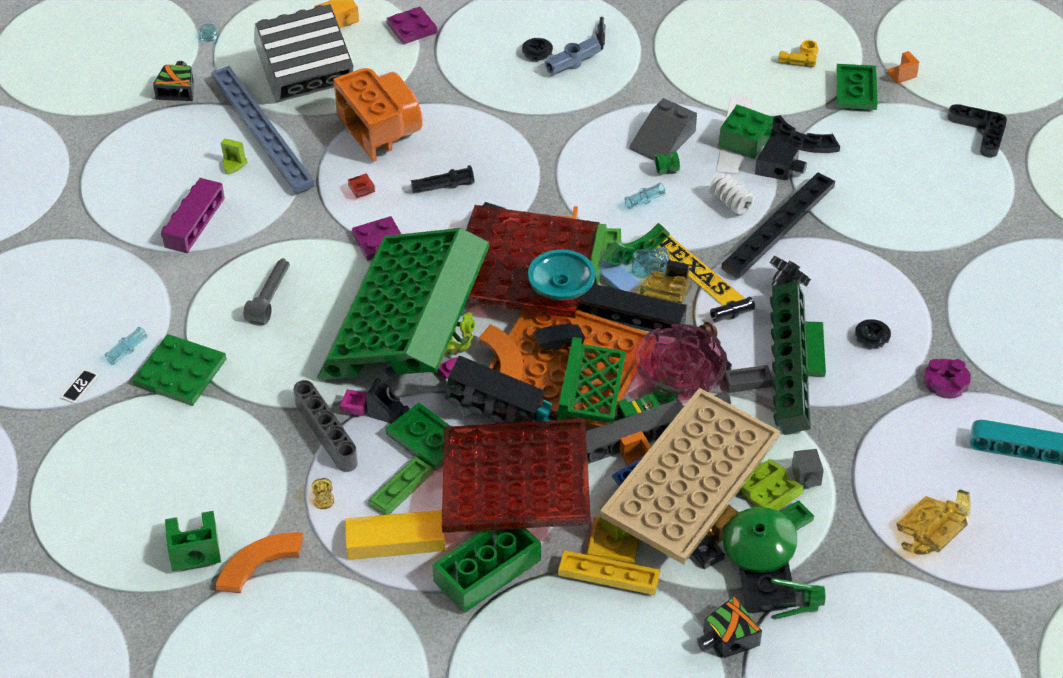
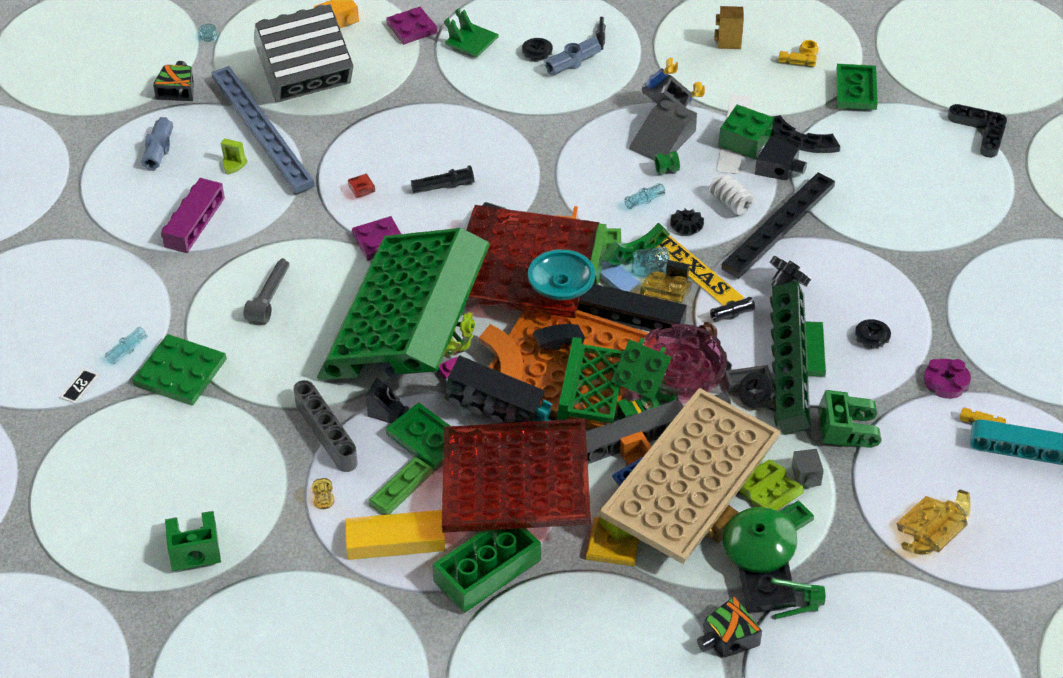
(157, 143): none -> sand blue piece
(246, 560): orange tile -> none
(354, 402): dark pink plate -> none
(377, 108): orange brick -> none
(470, 38): none -> green plate
(609, 572): yellow plate -> none
(641, 368): none -> green plate
(666, 86): none -> torso
(686, 227): none -> black gear
(708, 553): black tile -> none
(730, 27): none -> pearl gold brick
(750, 382): none -> black gear
(836, 416): none -> green brick
(906, 70): orange panel -> none
(967, 414): none -> yellow axle

